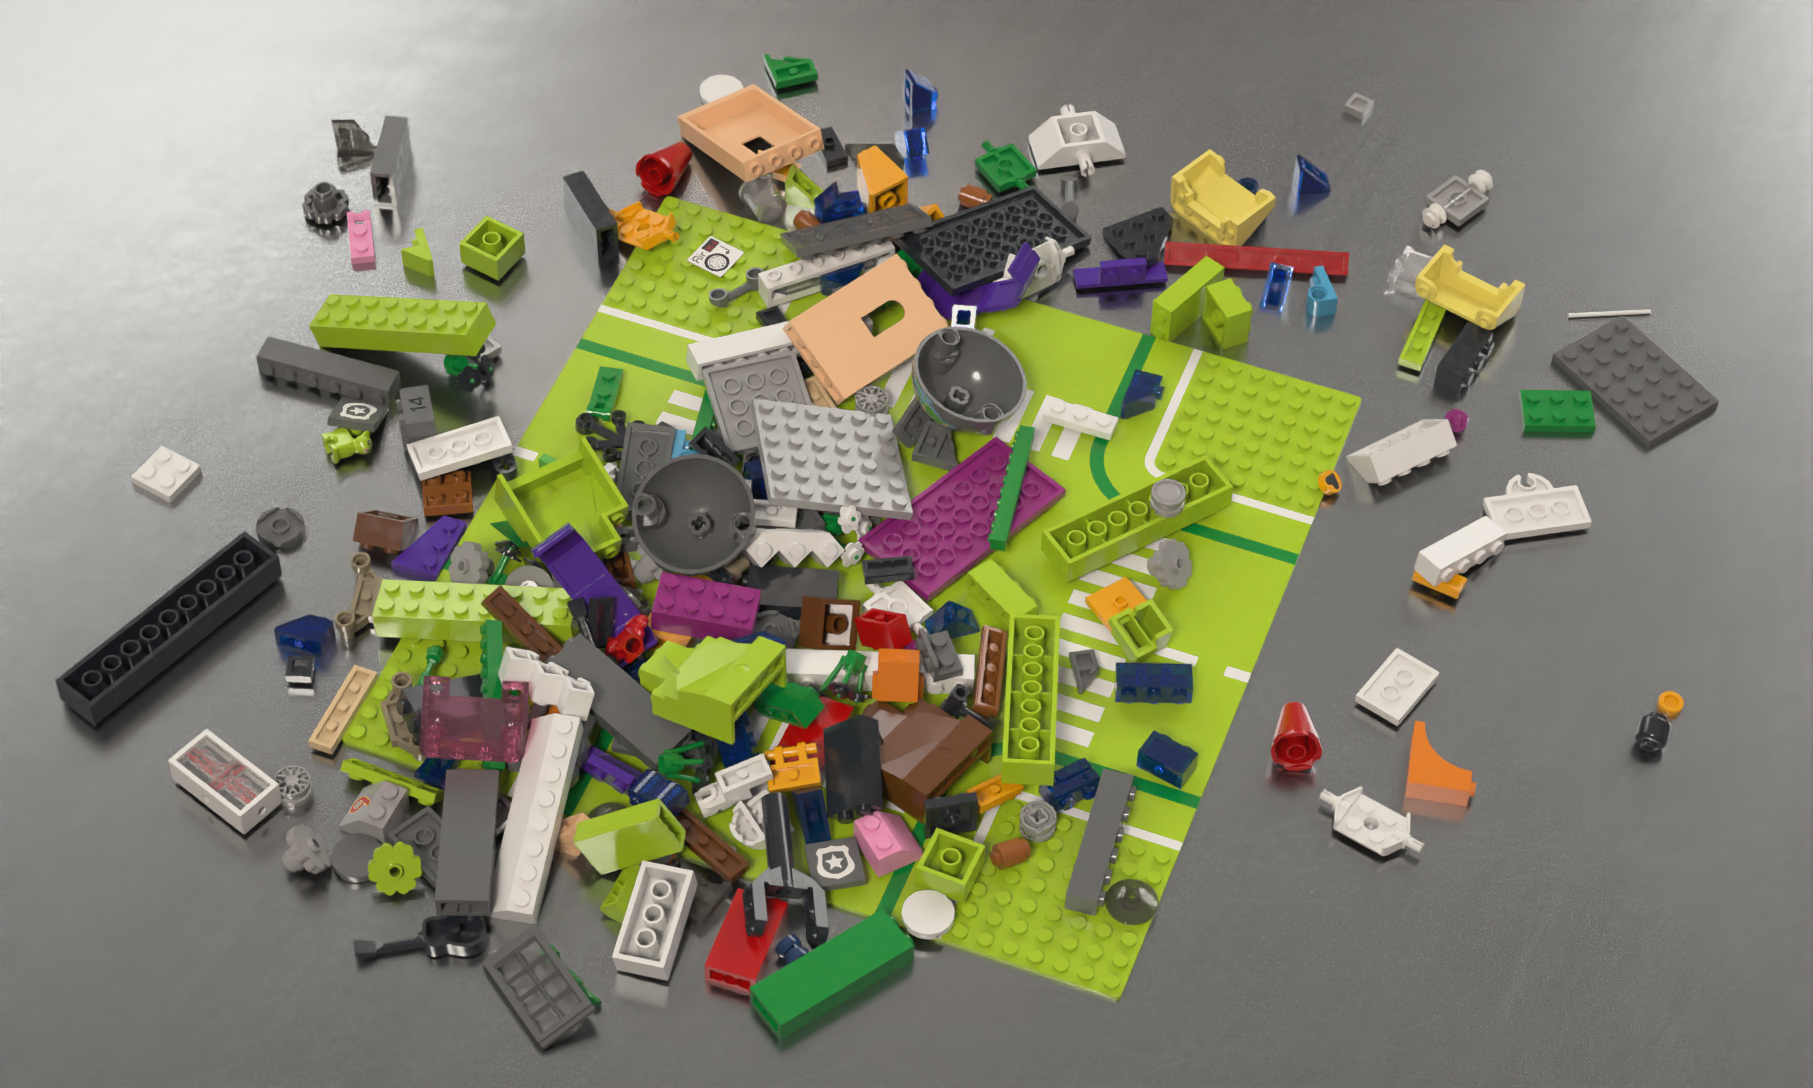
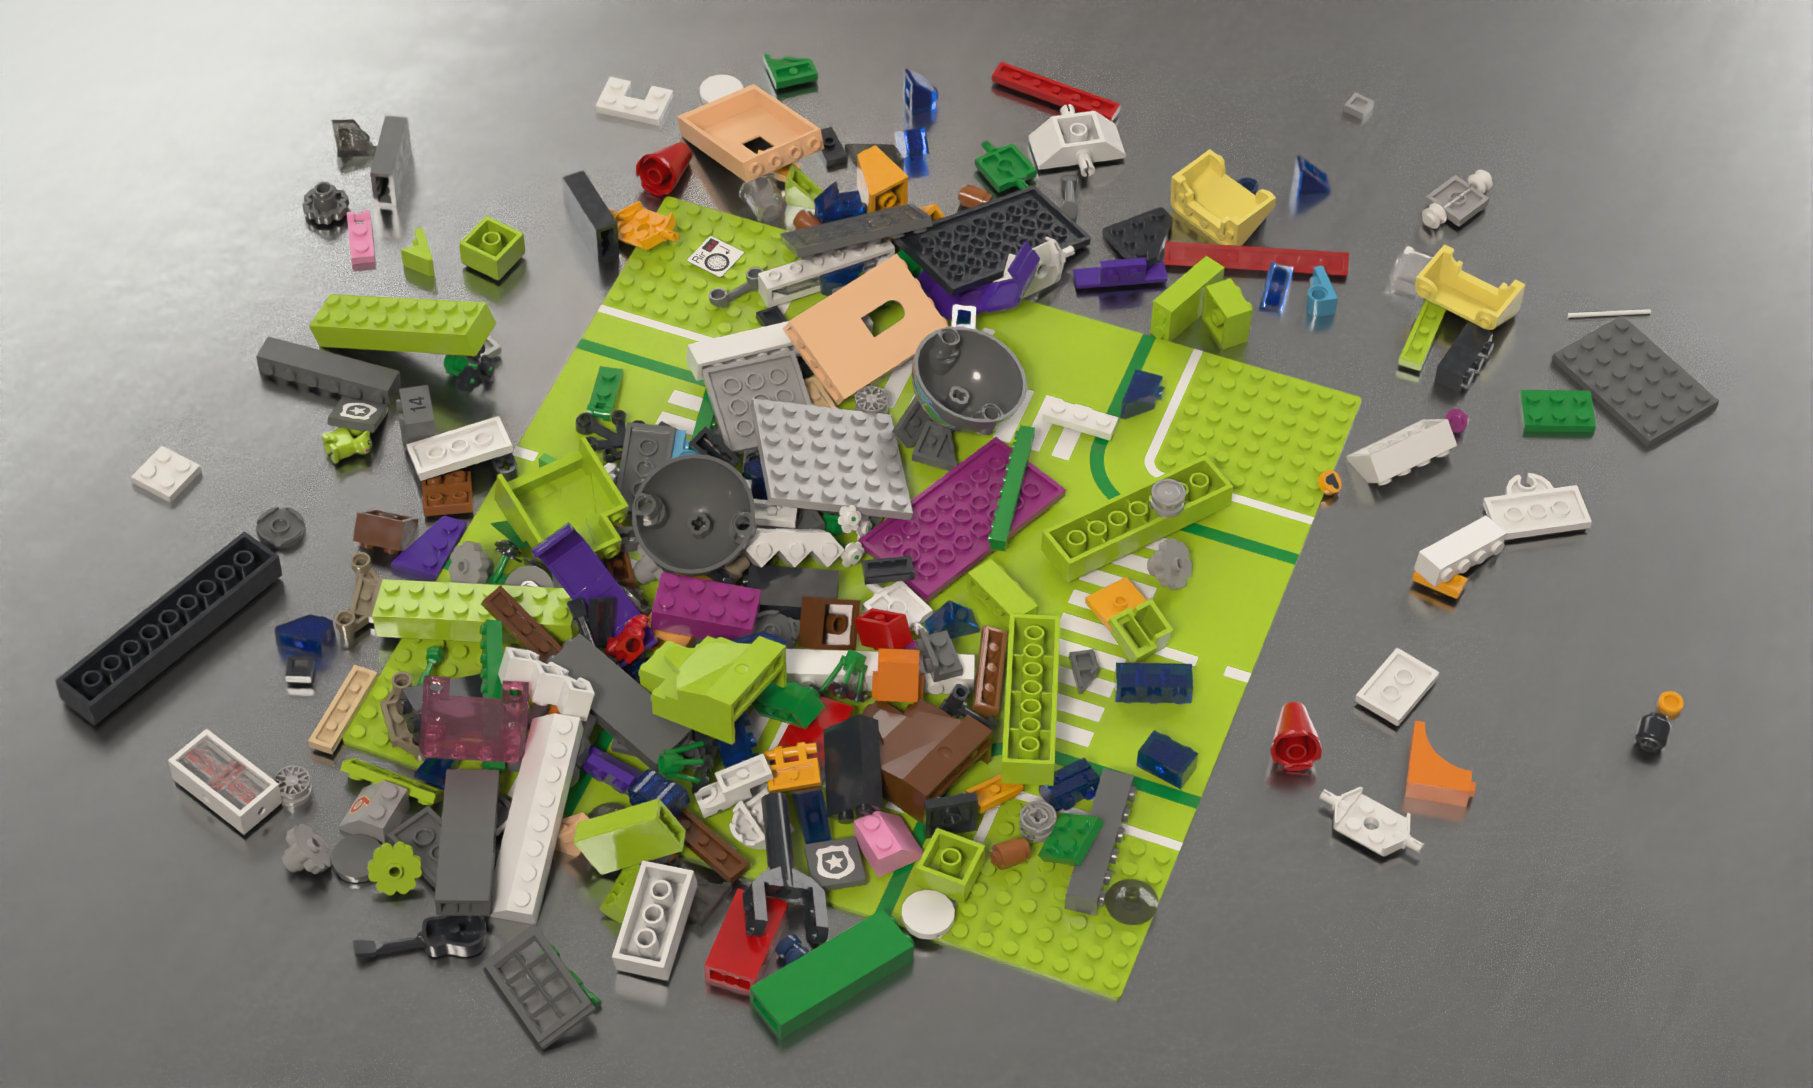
(616, 103): none -> white plate
(1053, 91): none -> red plate
(1071, 839): none -> green plate

